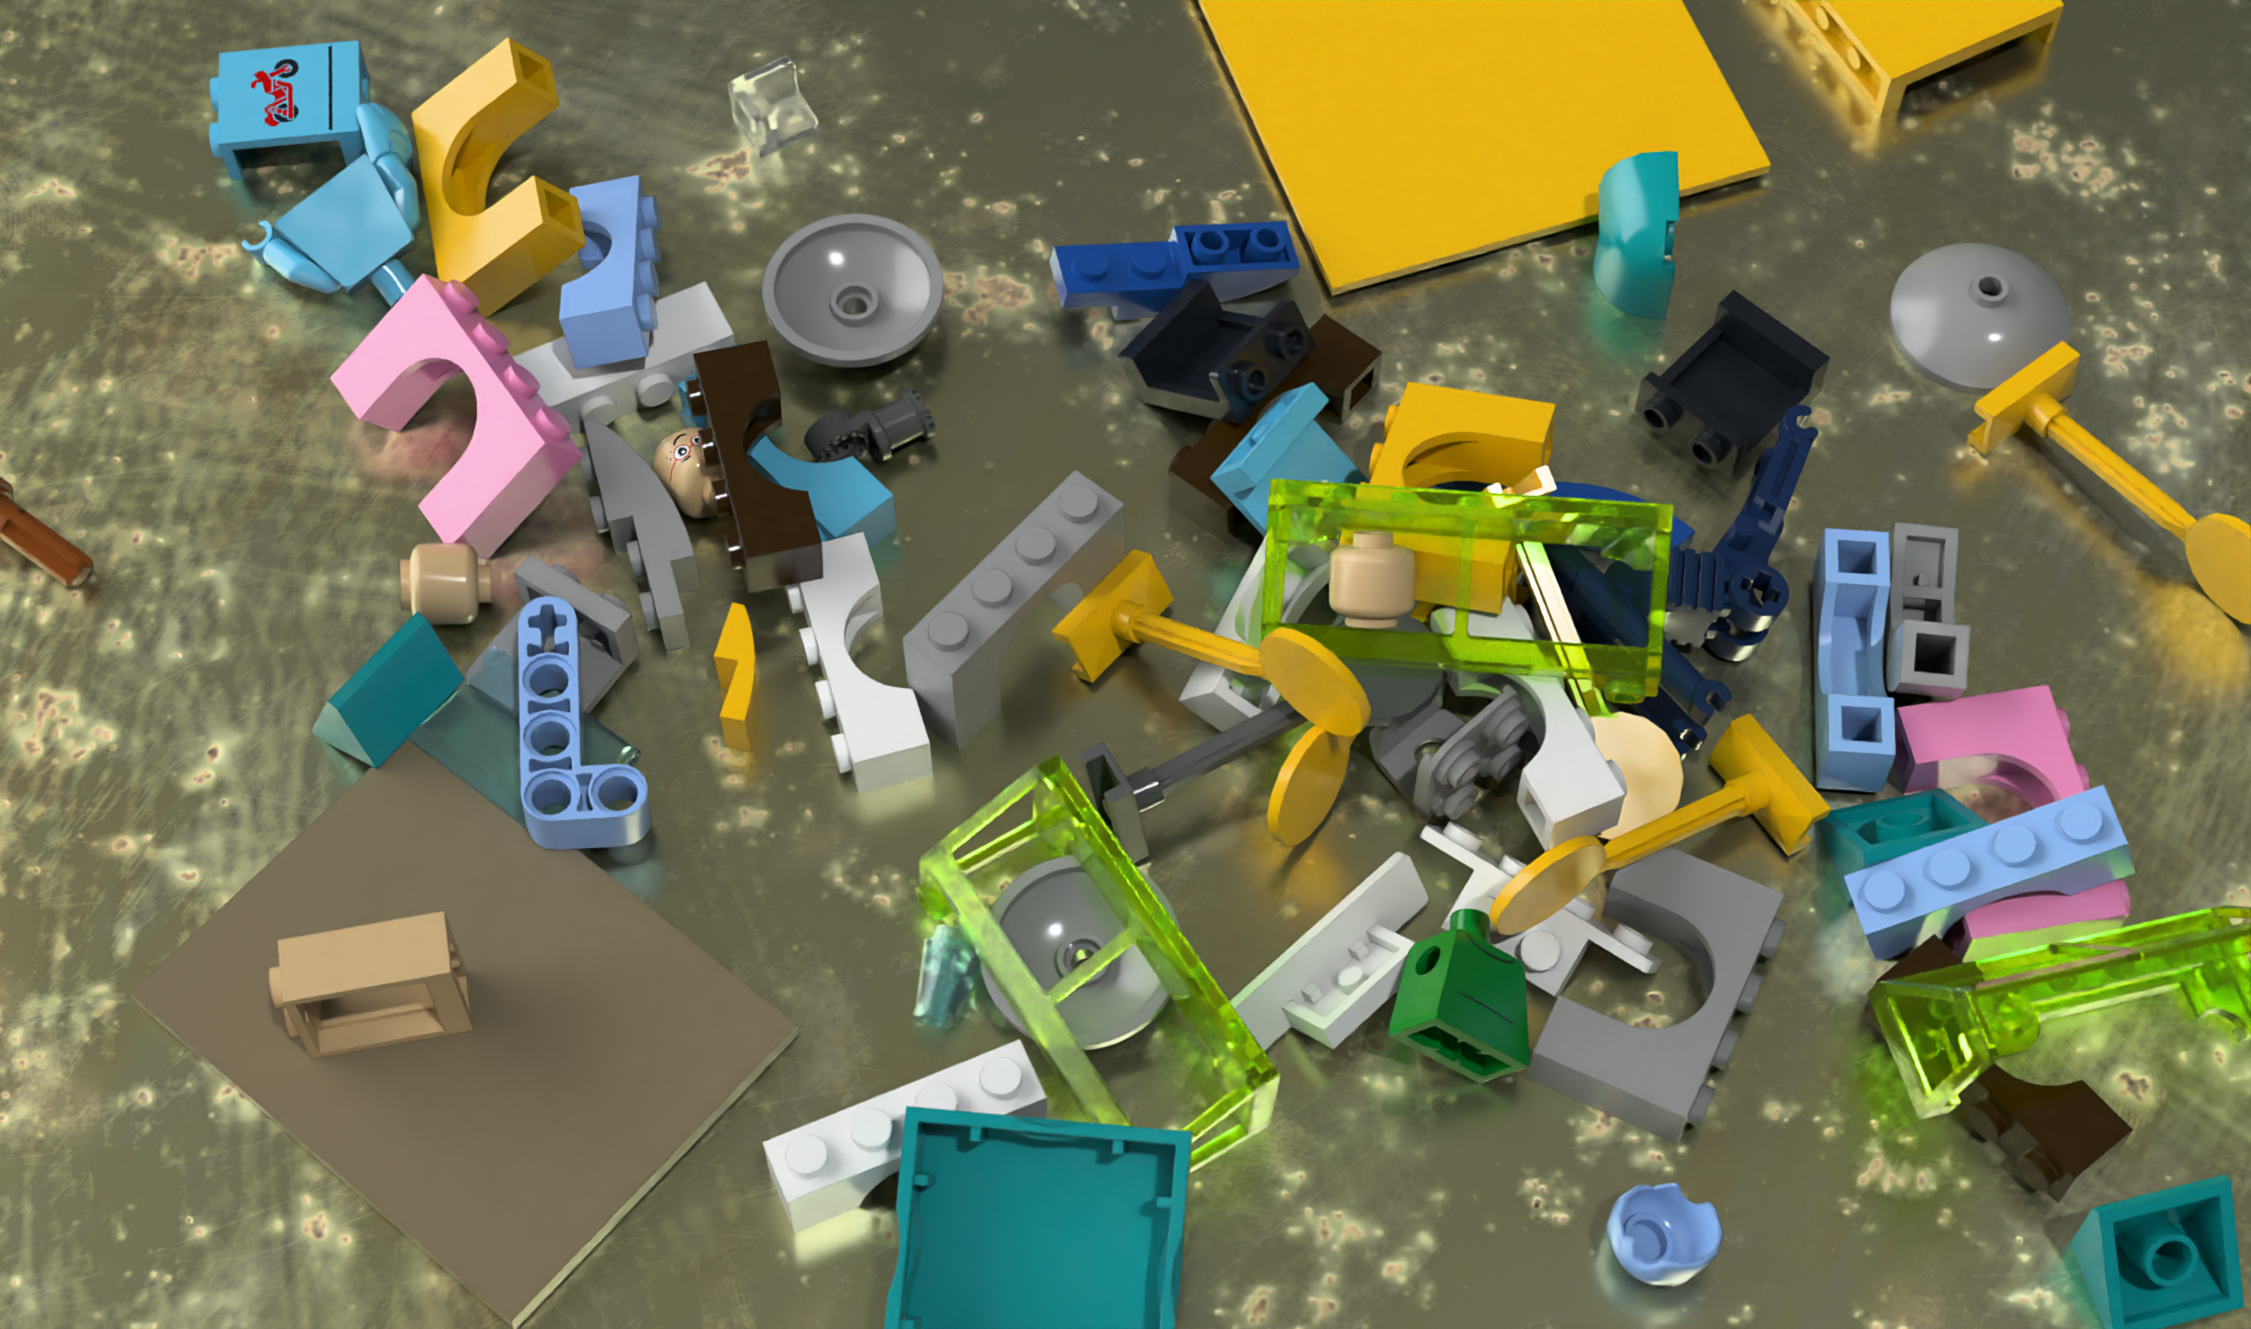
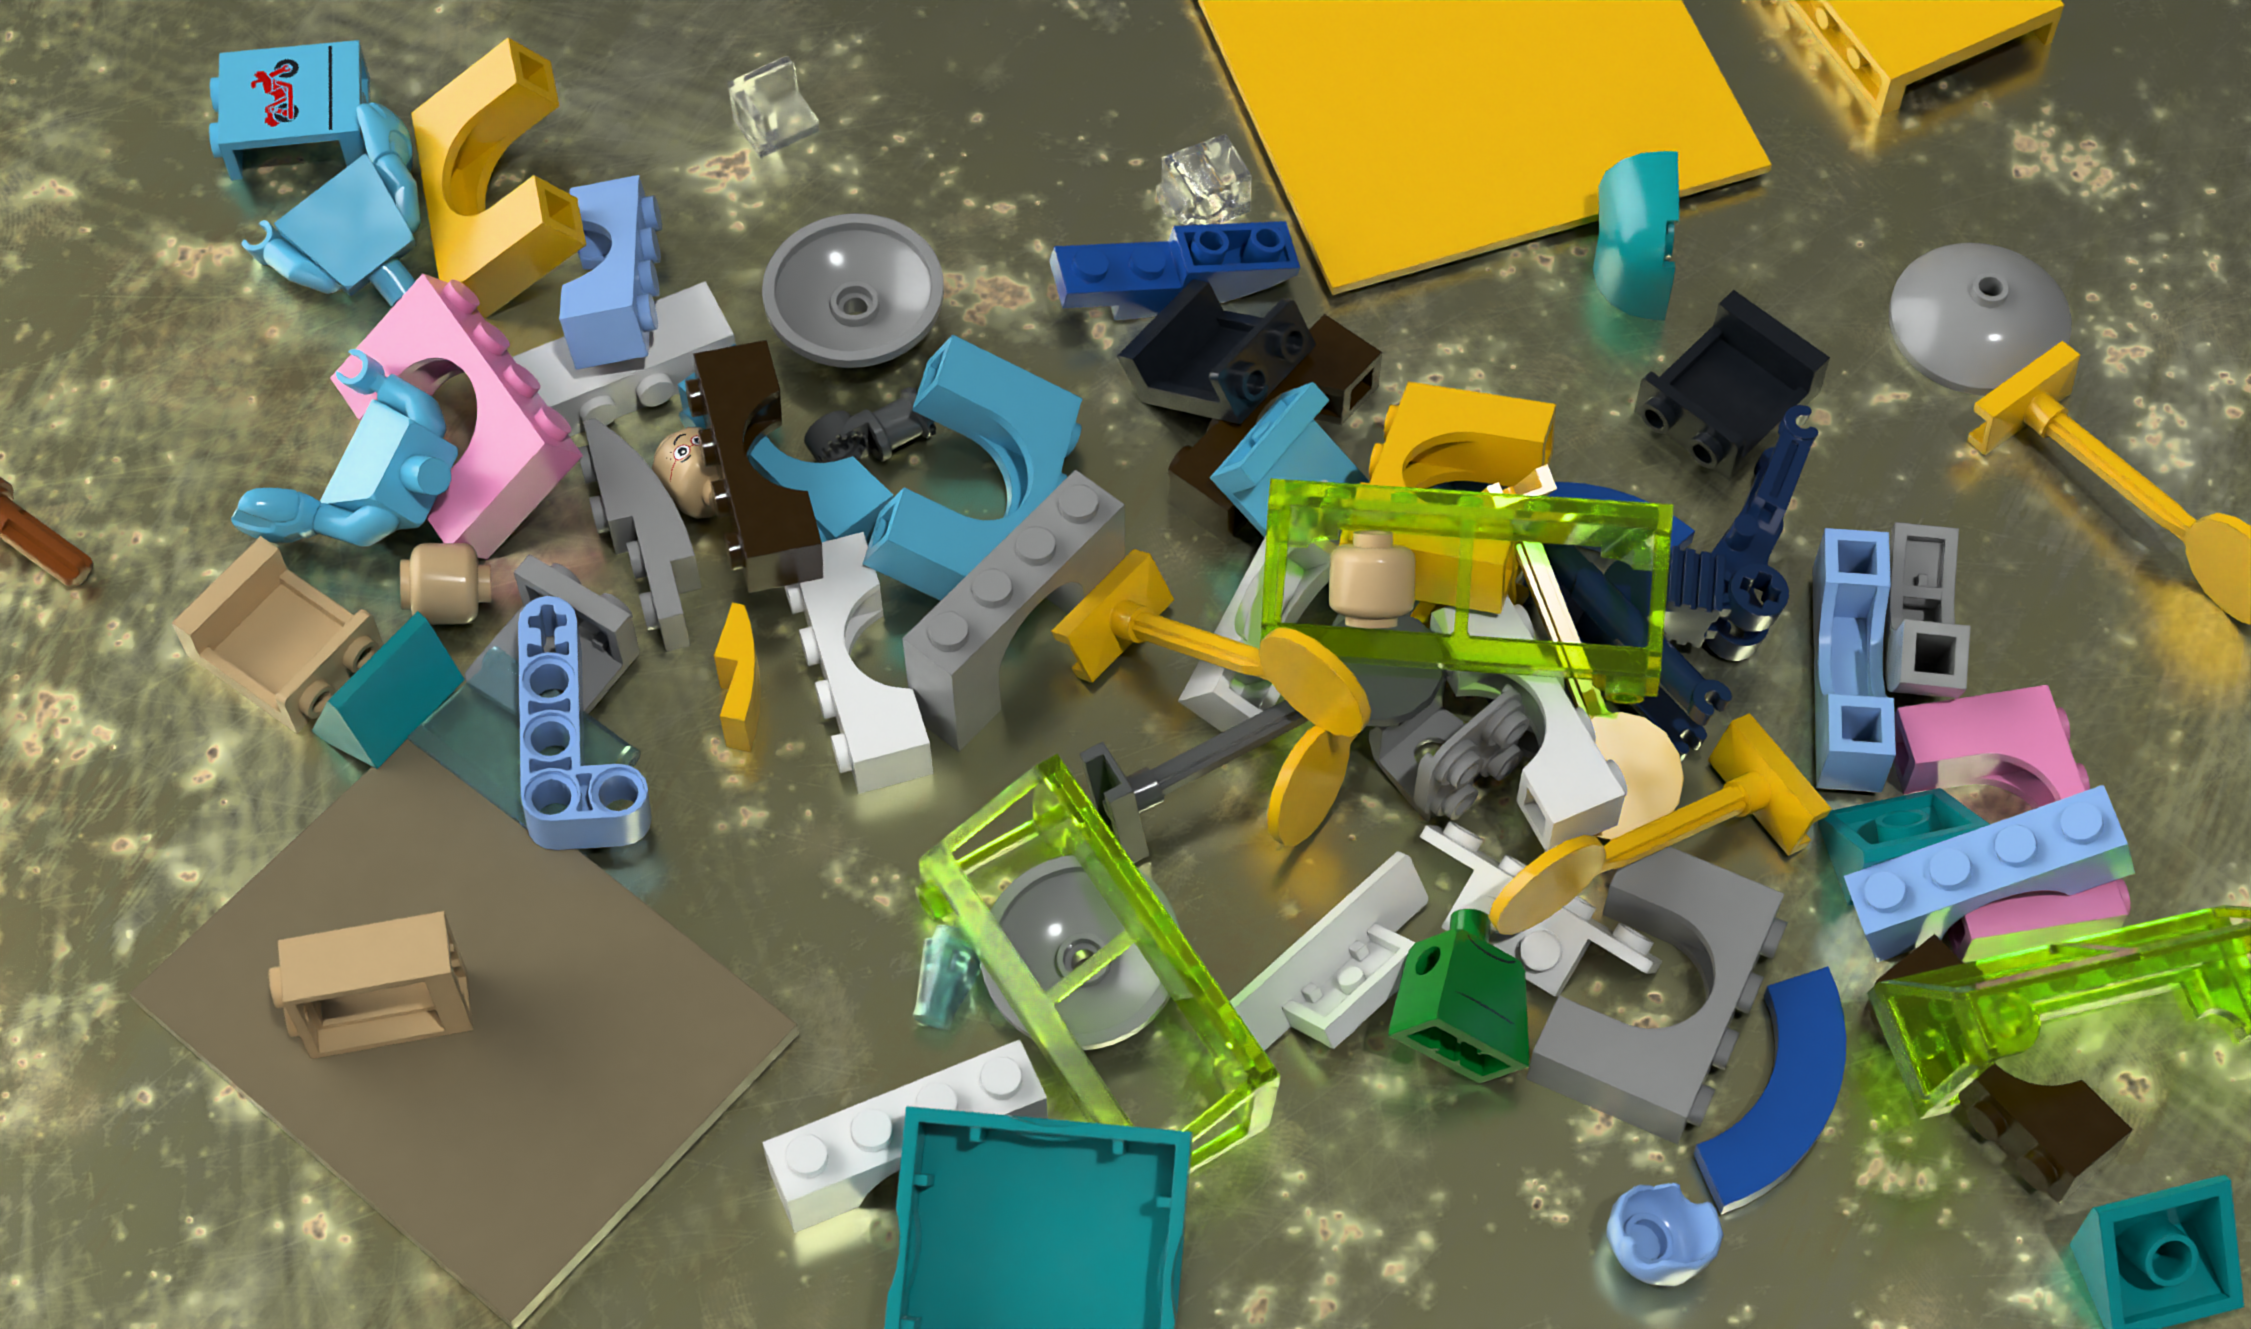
(276, 636): none -> tan panel
(383, 480): none -> medium azure torso
(1021, 425): none -> medium azure arch
(1205, 183): none -> clear brick
(1796, 1101): none -> blue tile

